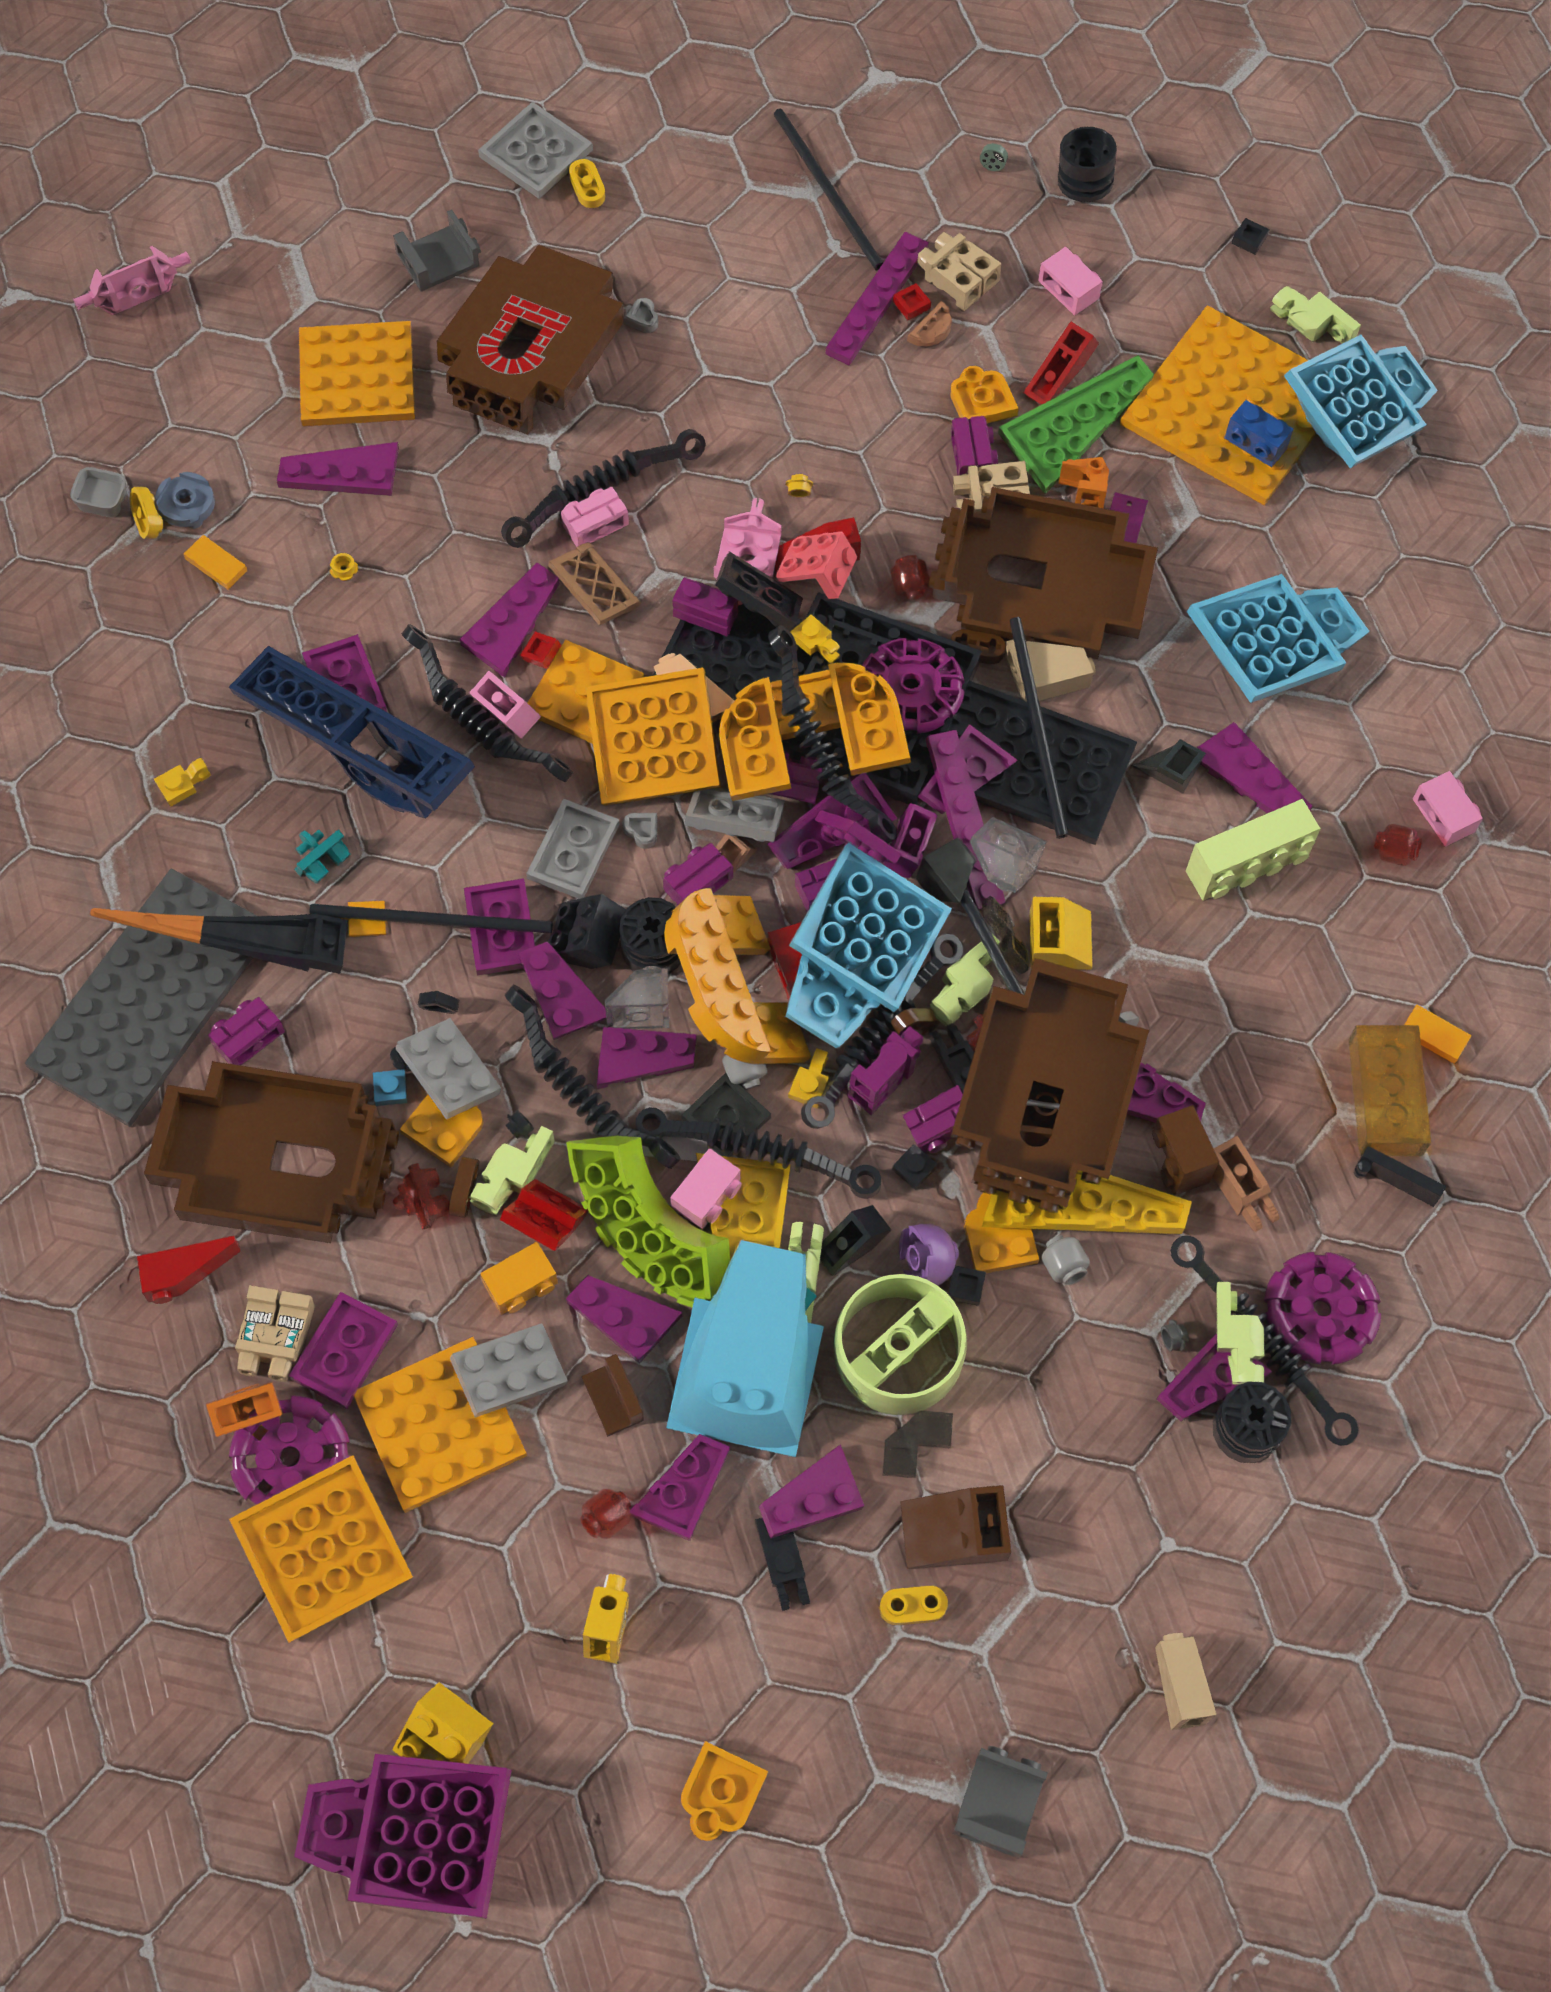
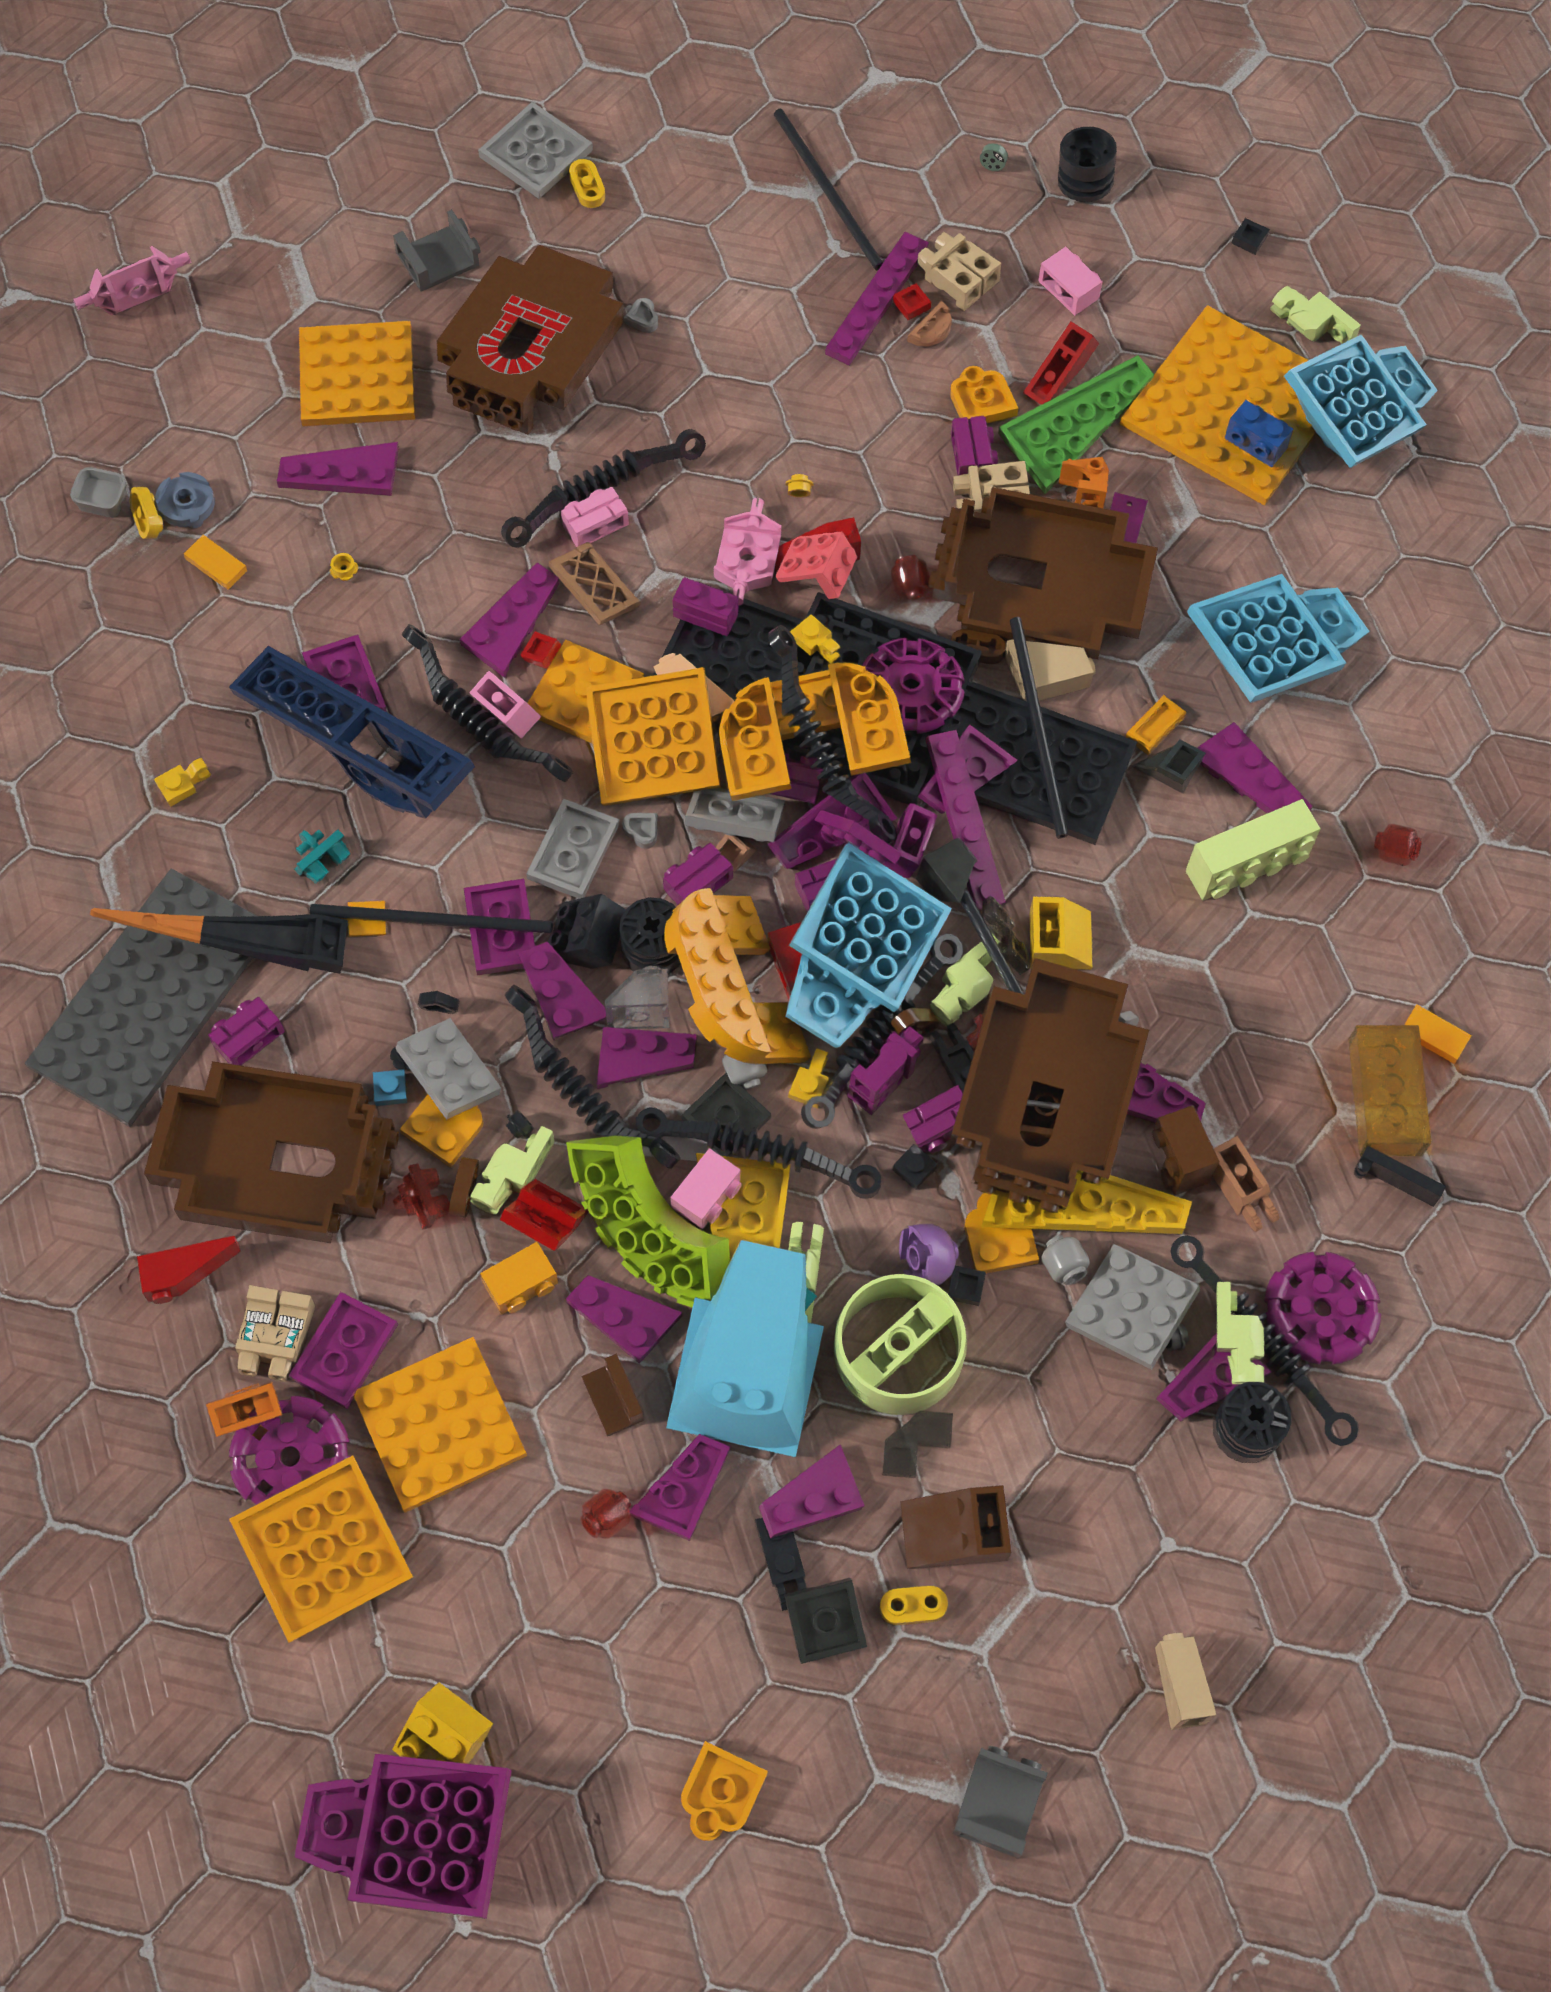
(508, 1370): light grey plate -> none
(606, 1620): yellow torso -> none
(758, 591): black plate -> none
(825, 1620): none -> pearl dark grey plate
(853, 1238): black slope -> none
(1007, 854): clear slope -> none
(1132, 1306): none -> light grey plate
(1156, 724): none -> light orange tile
(1447, 808): bright pink brick -> none

